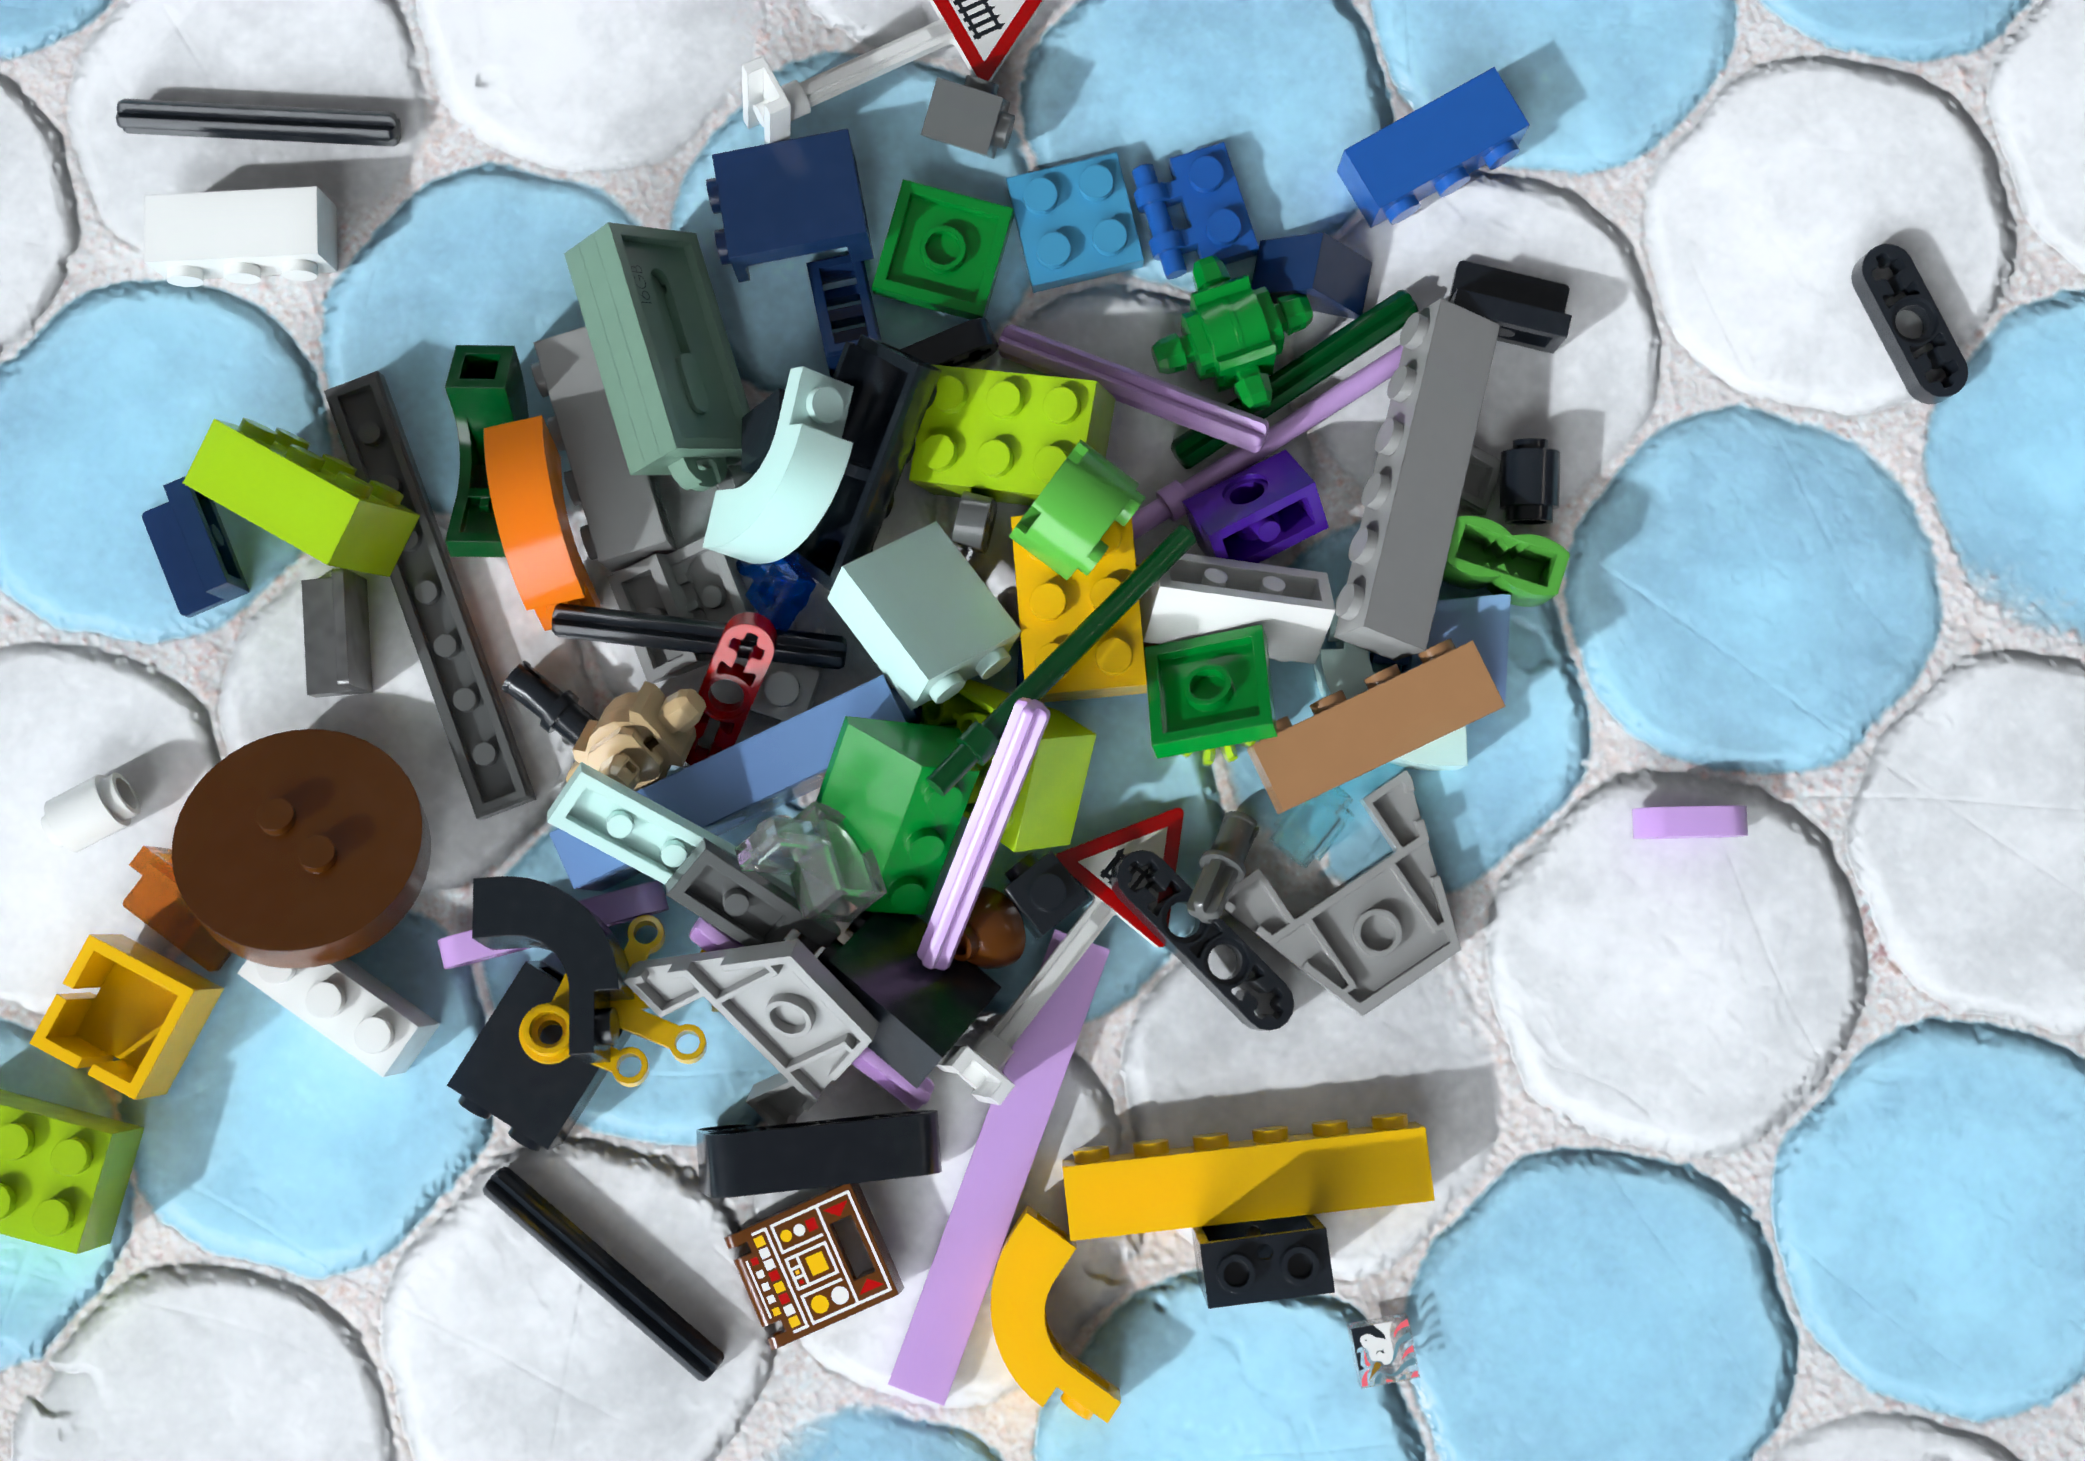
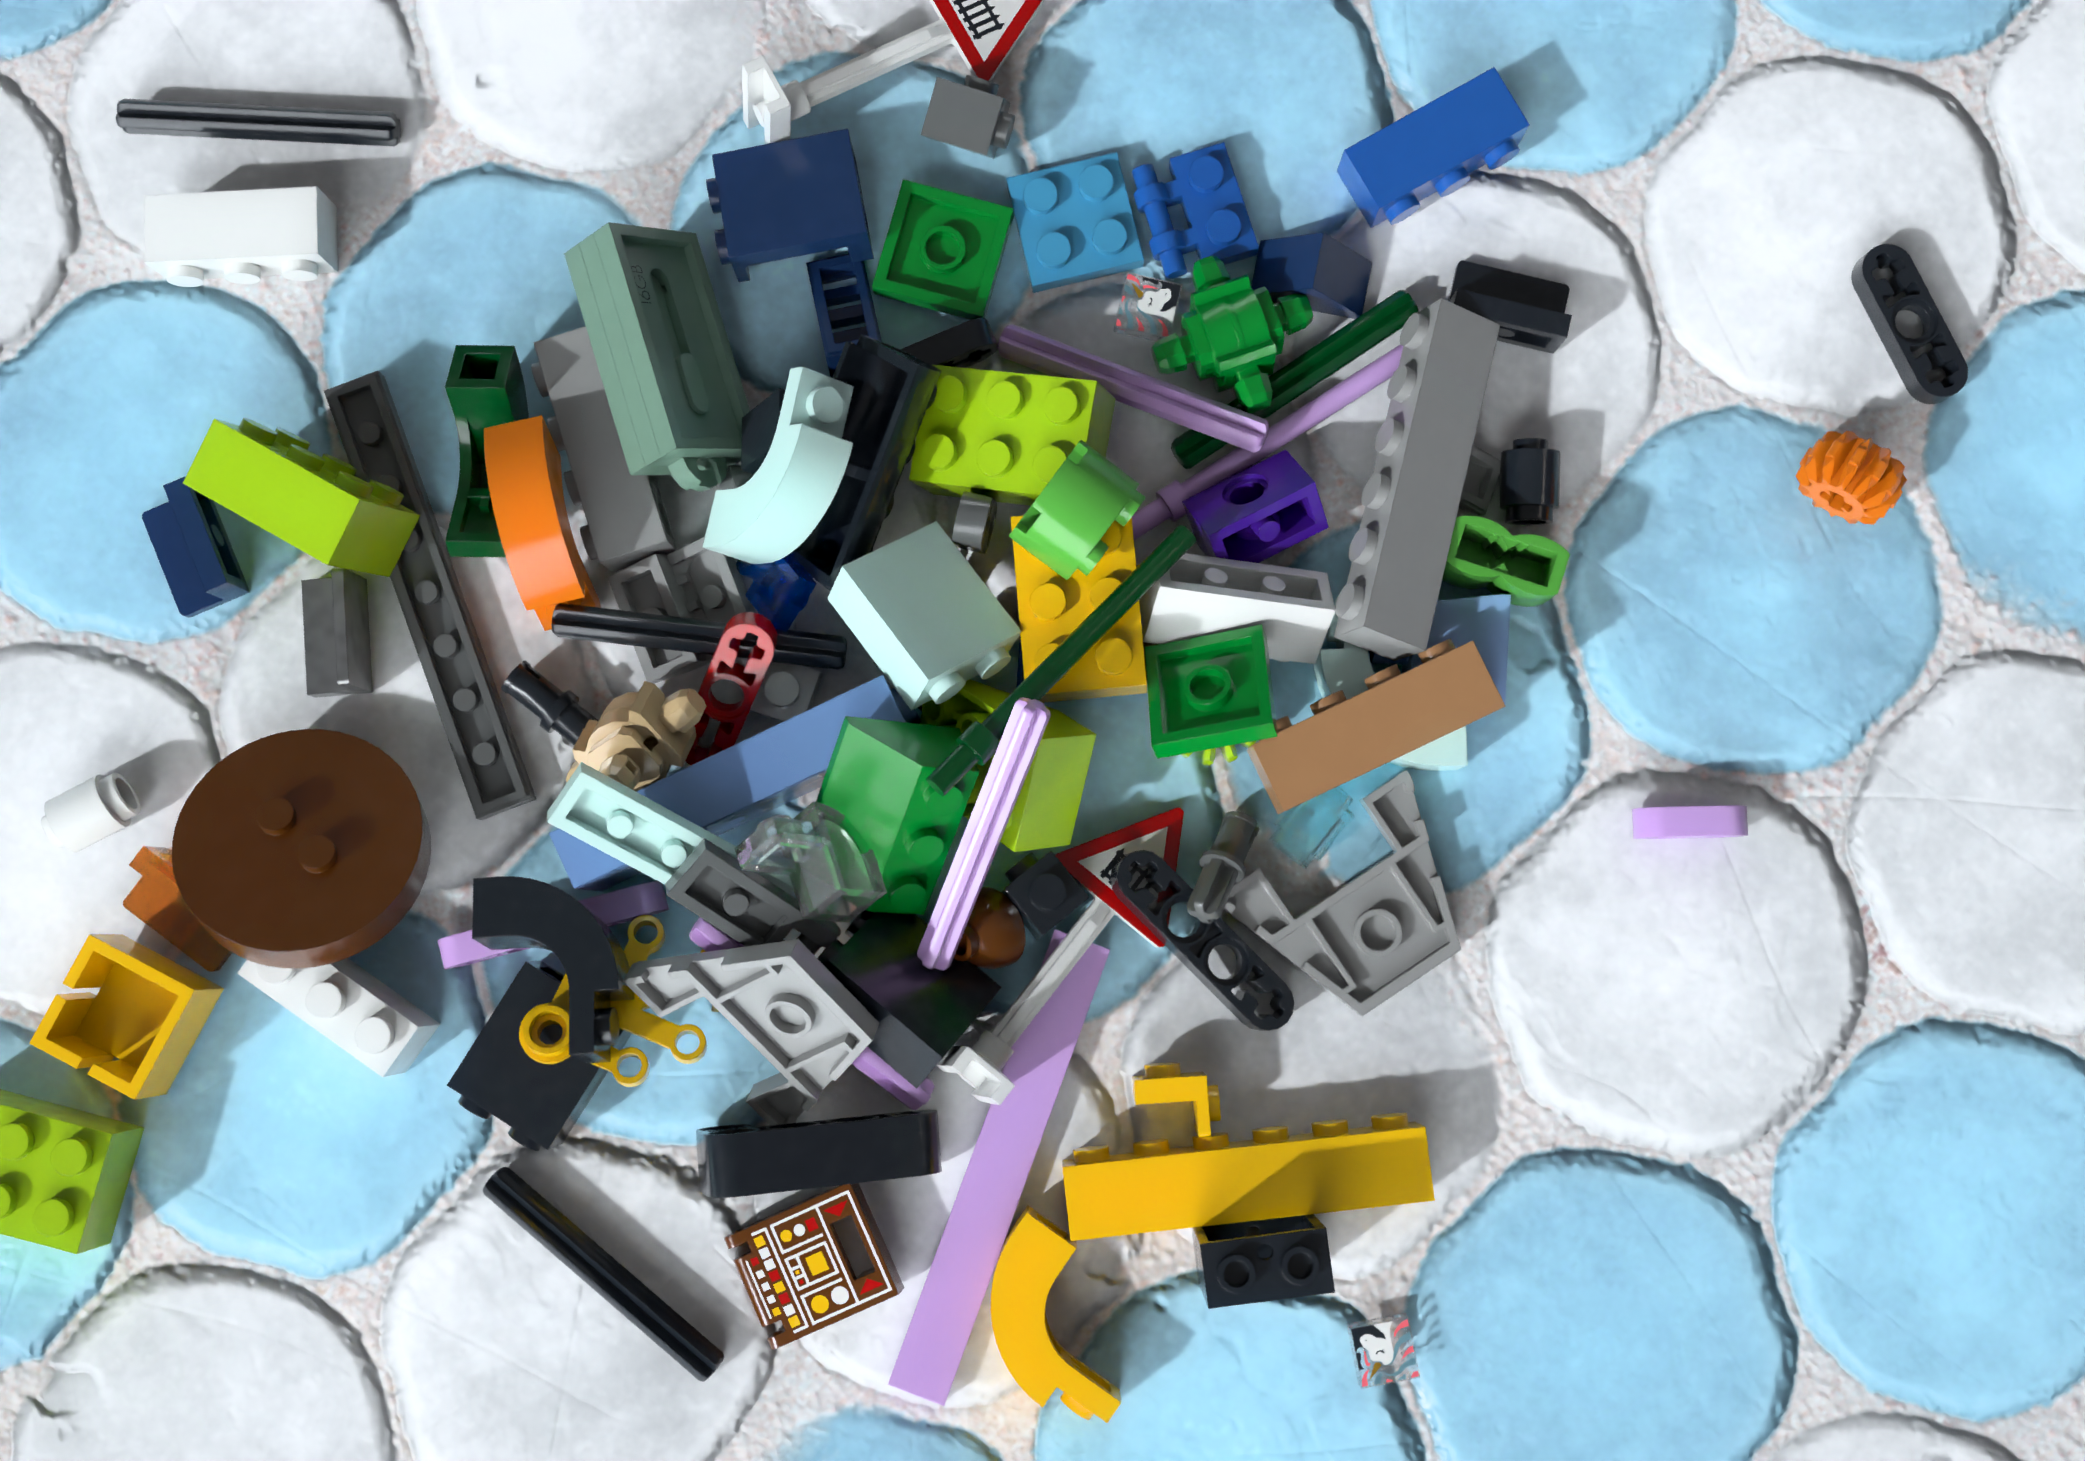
(1147, 307): none -> tile
(1167, 1084): none -> yellow bracket
(1851, 477): none -> orange gear

